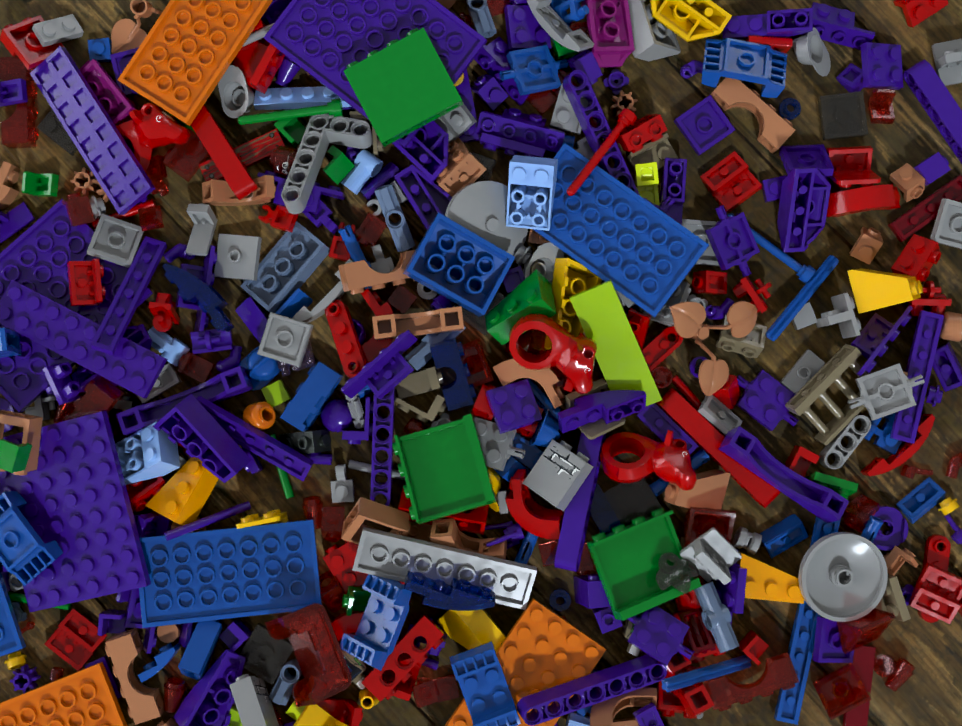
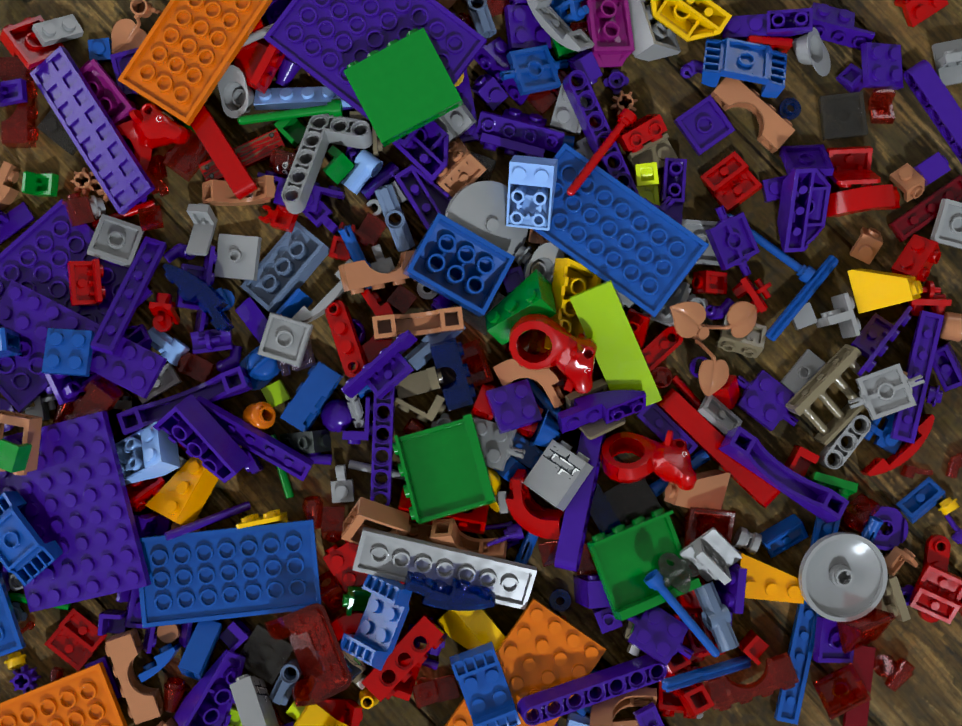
(68, 352): none -> blue plate
(228, 296): none -> blue plate
(655, 580): none -> blue piece

